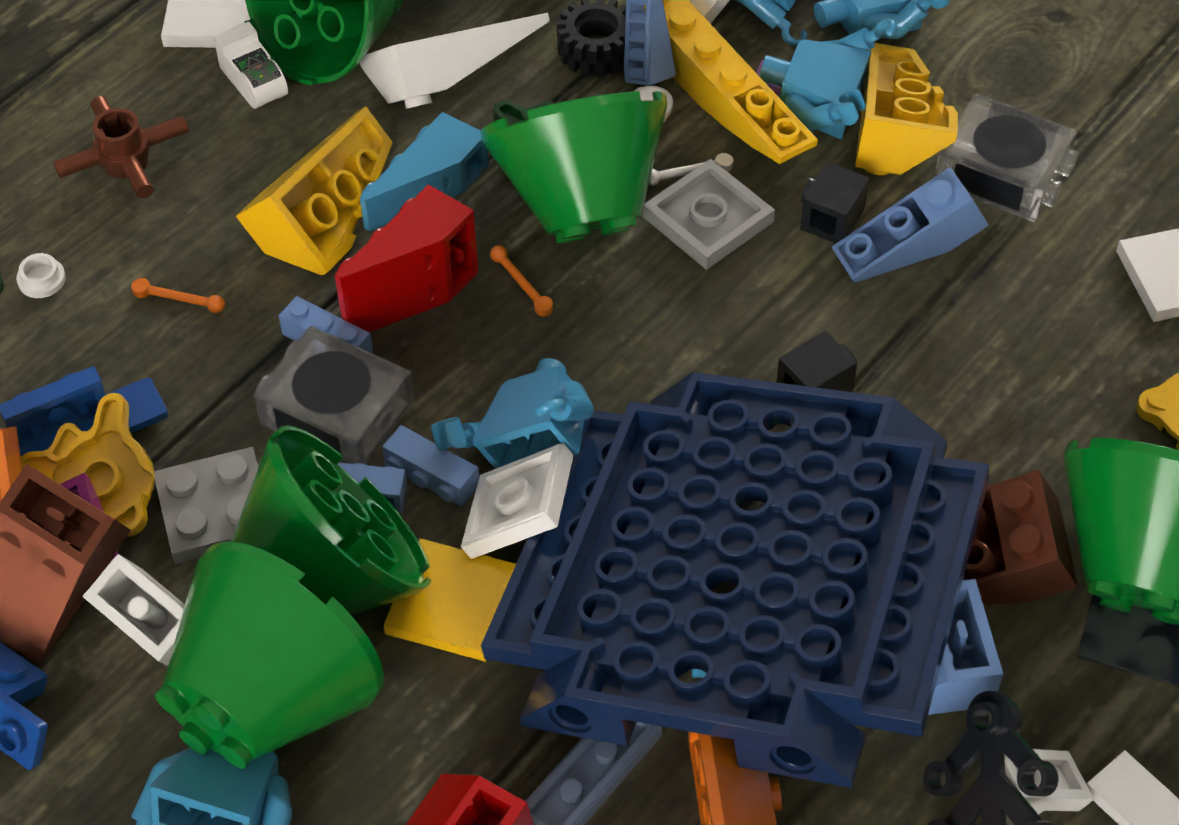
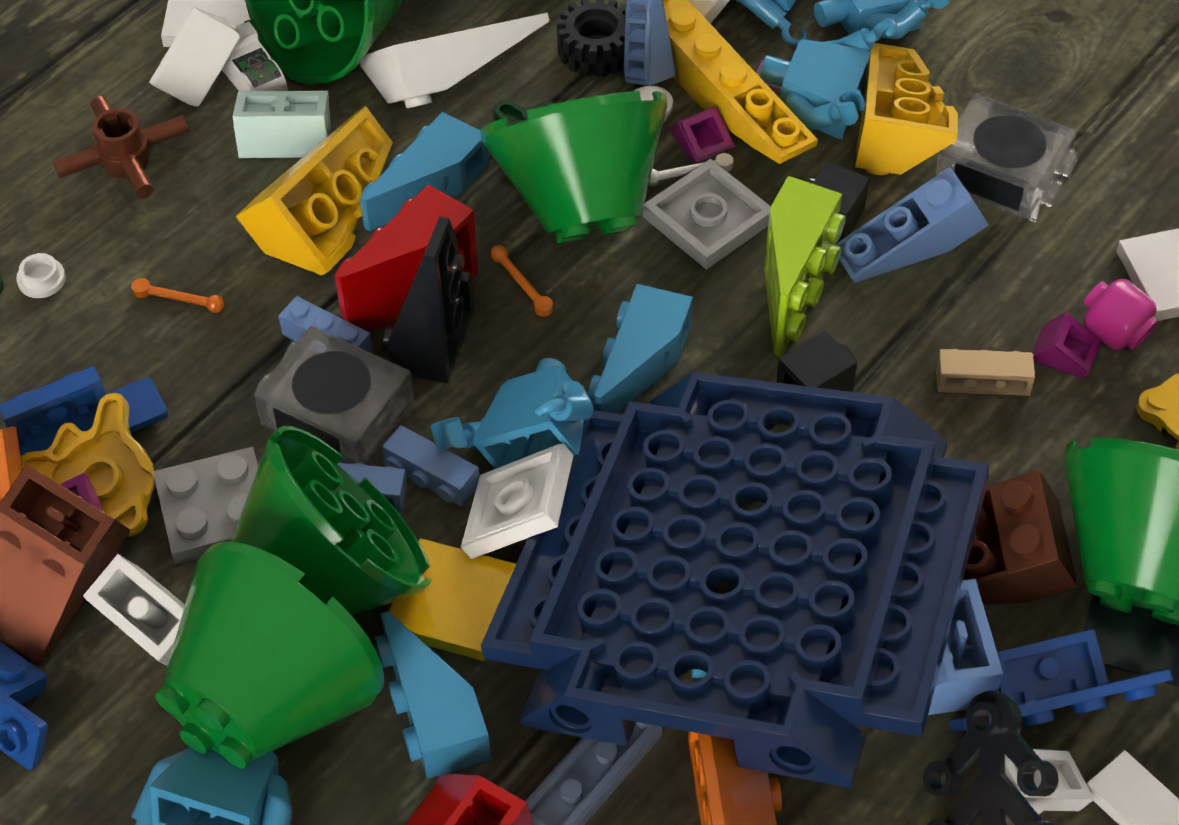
(196, 57): none -> white slope
(280, 123): none -> light aqua hinge
(434, 311): none -> black wedge
(440, 704): none -> dark azure slope
(645, 349): none -> dark azure slope
(703, 135): none -> magenta slope
(799, 252): none -> lime slope
(985, 372): none -> tan piece
(1064, 674): none -> blue bracket
(1066, 346): none -> magenta slope
(1120, 314): none -> dark pink head

